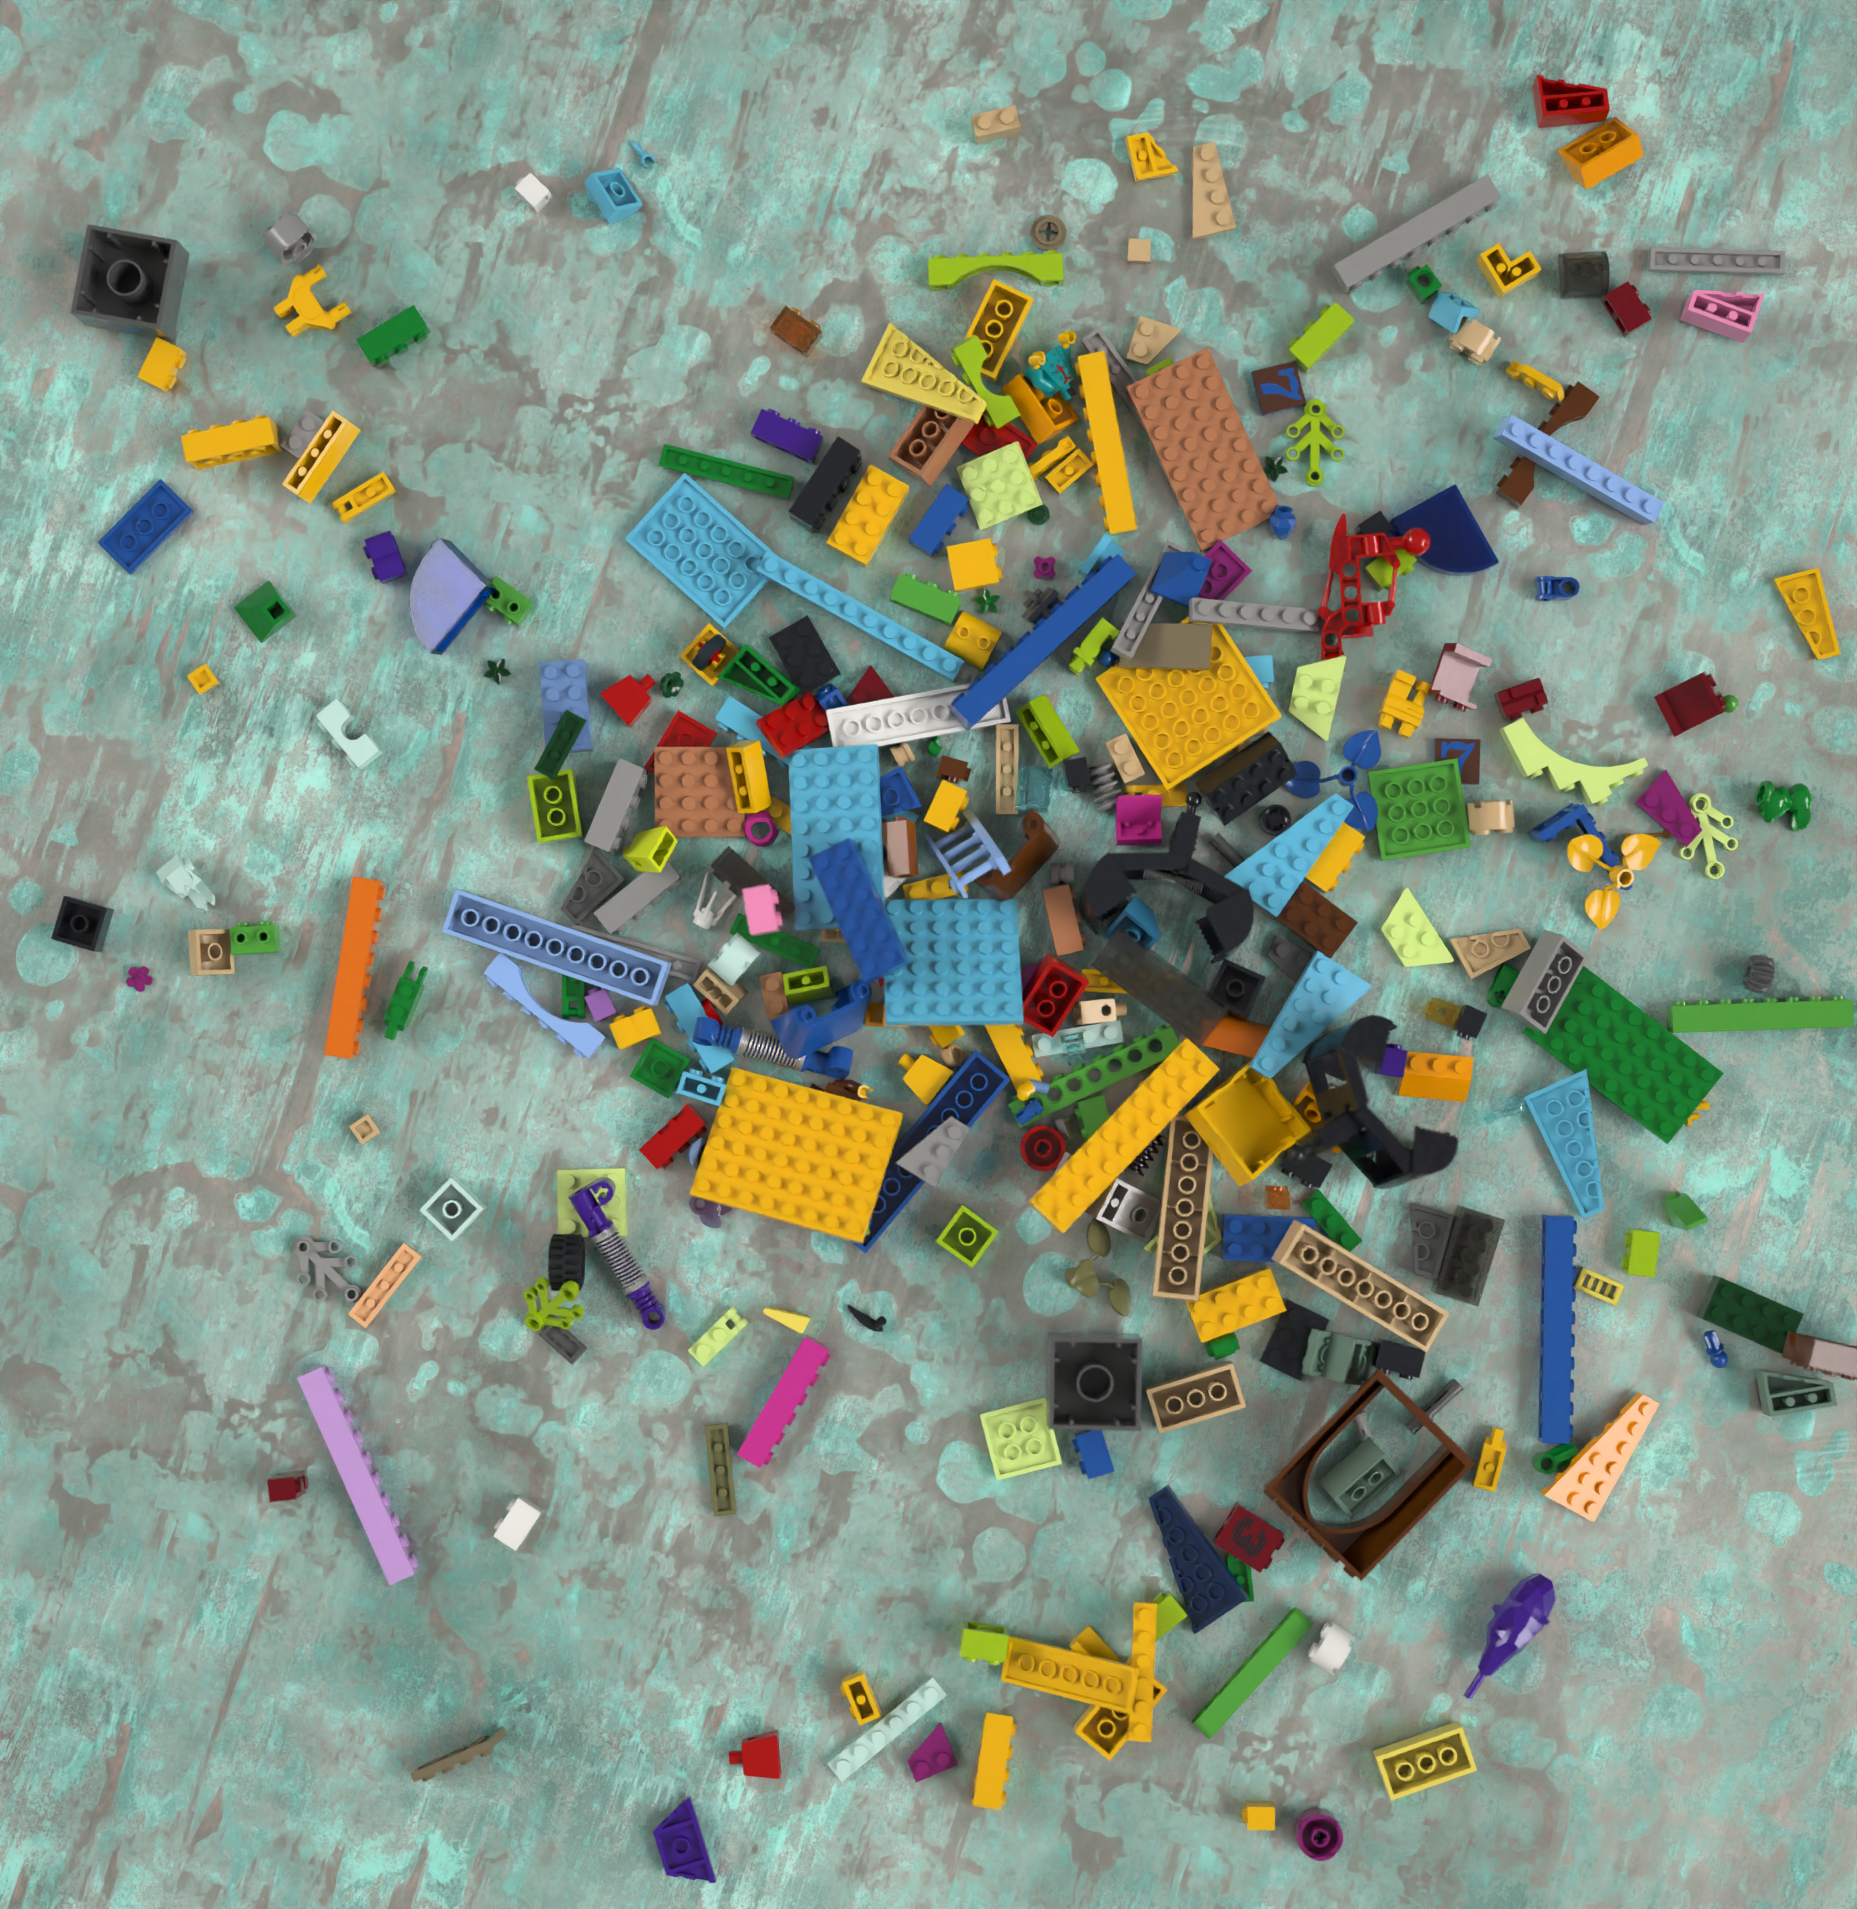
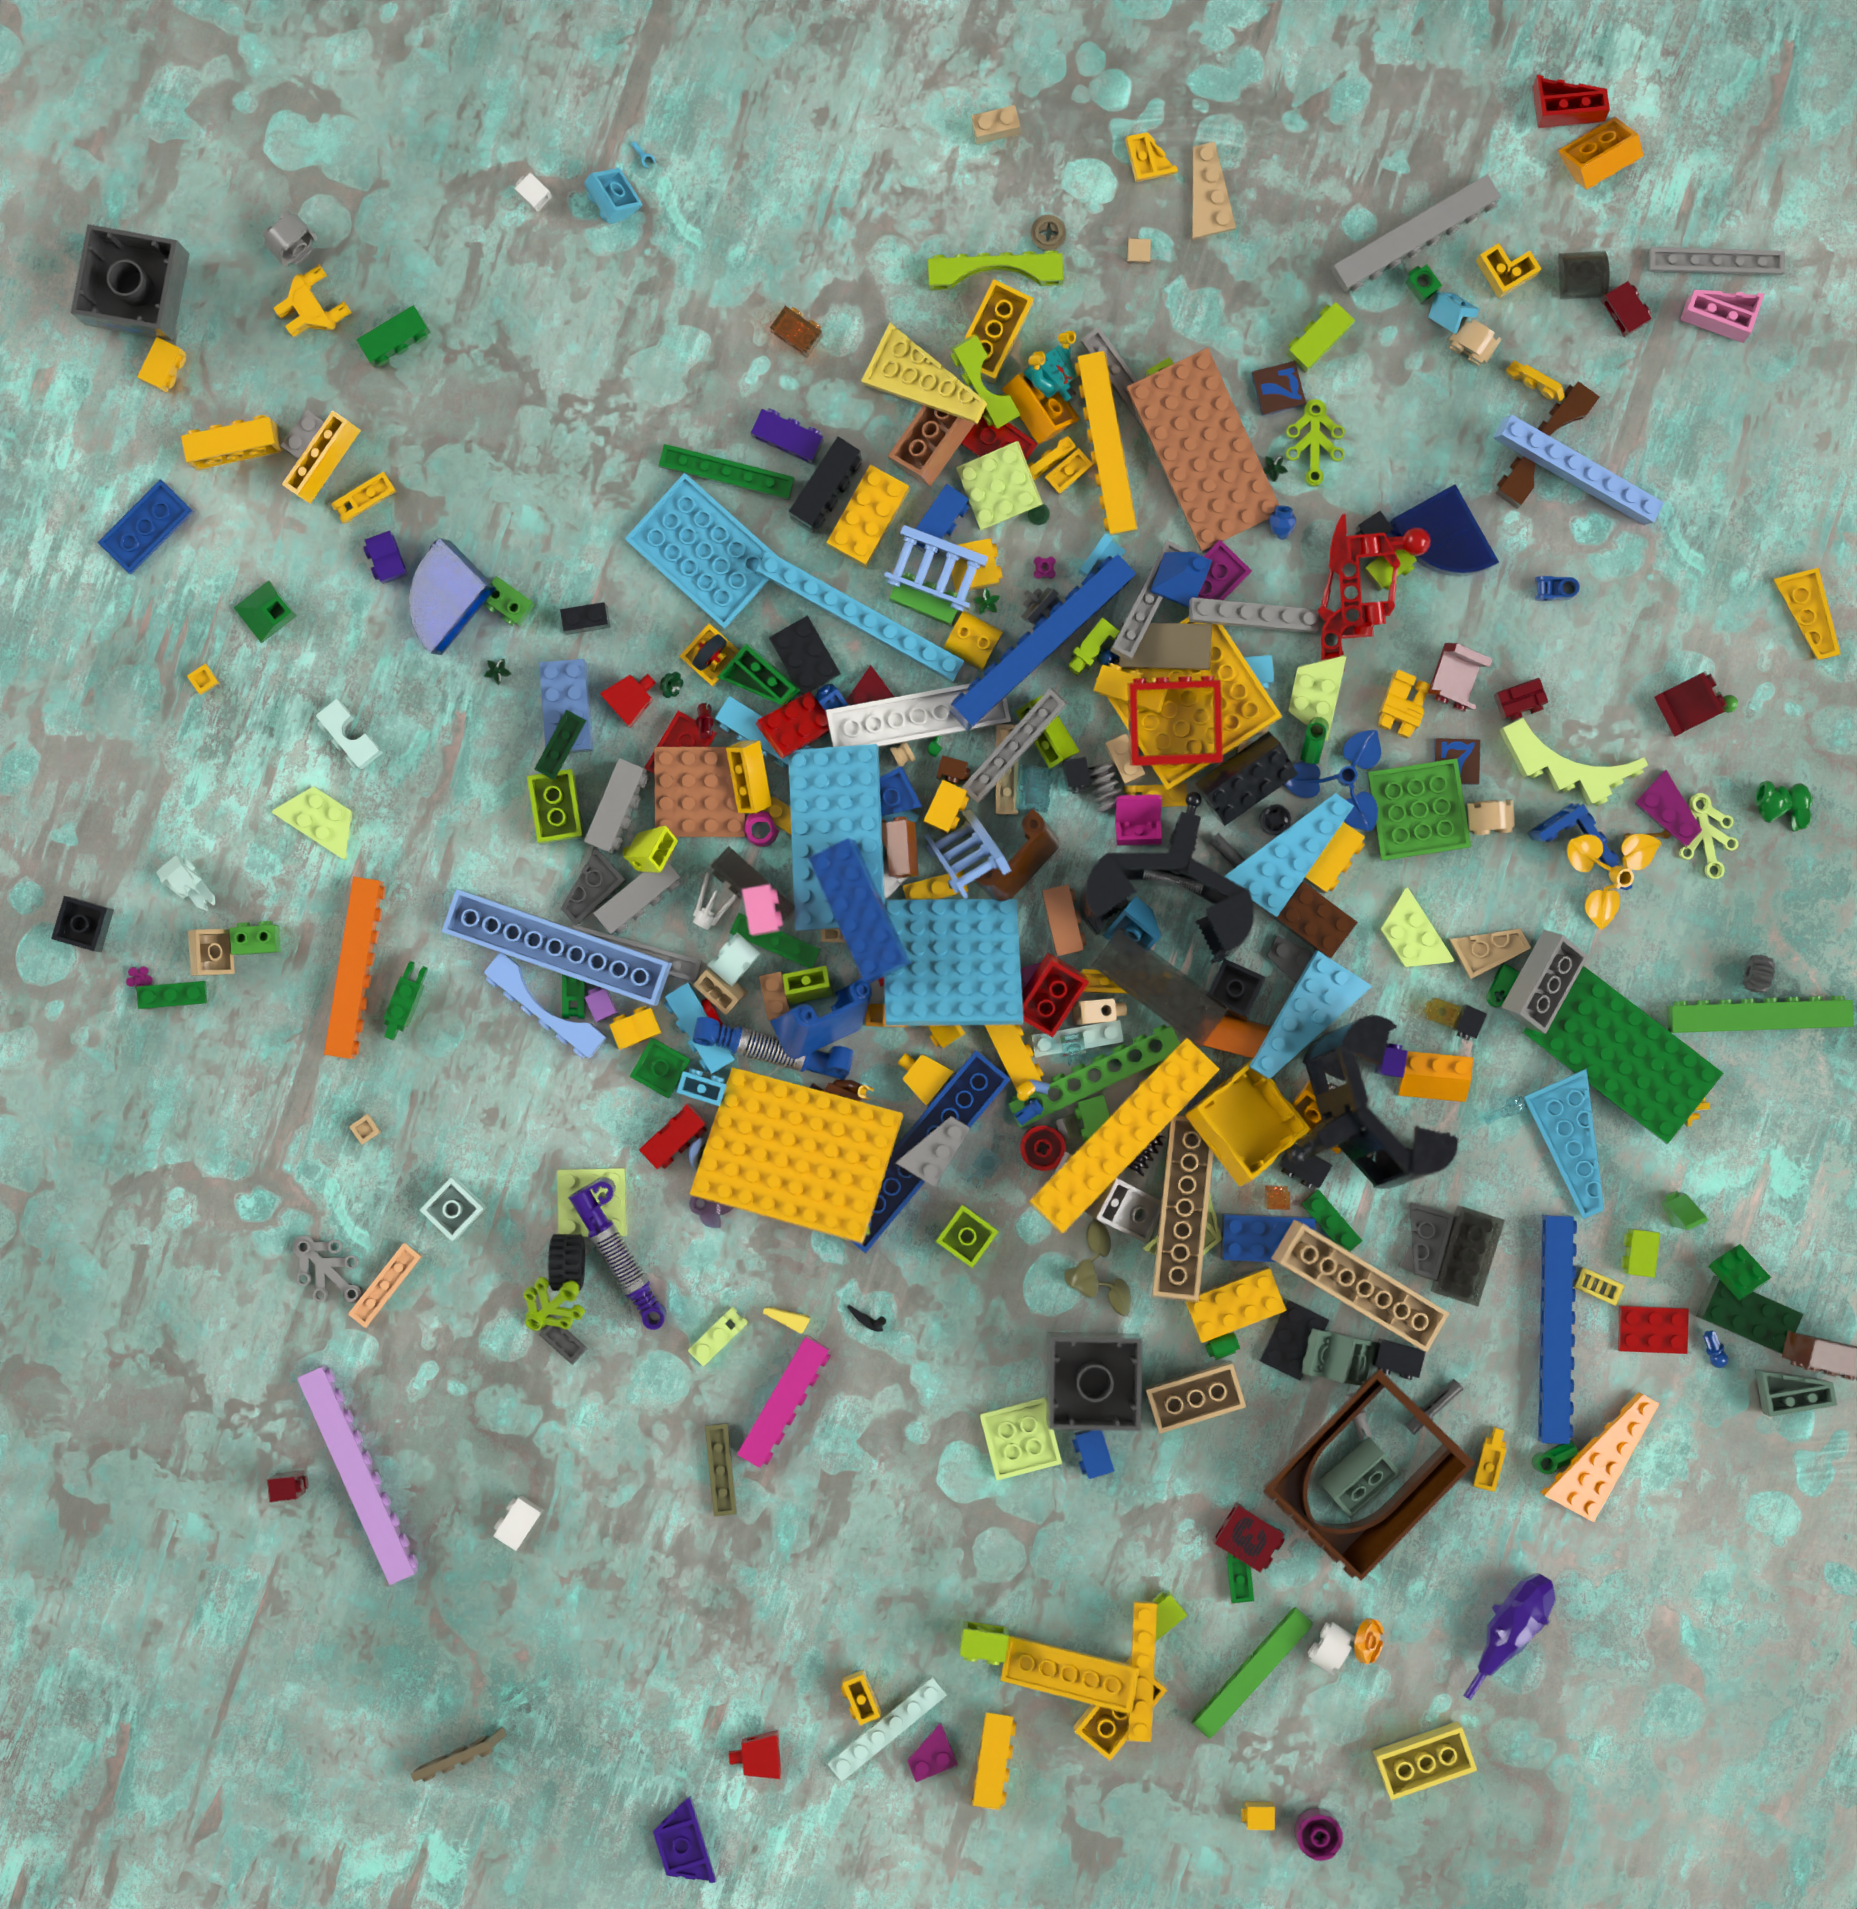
(171, 995): none -> green plate
(319, 819): none -> yellowish green wing
(585, 618): none -> black brick
(704, 721): none -> dark red axle
(932, 545): none -> light blue fence
(952, 1055): tan tile -> none
(1014, 745): none -> light grey plate
(1062, 873): light grey wheel -> none
(1090, 1643): yellow panel -> none
(1113, 684): none -> yellow brick
(1150, 340): tan wing -> none
(1167, 759): none -> red window
(1198, 1569): dark blue wing -> none
(1314, 741): none -> green piece
(1367, 1641): none -> light orange tile
(1653, 1329): none -> red plate
(1739, 1272): none -> green plate

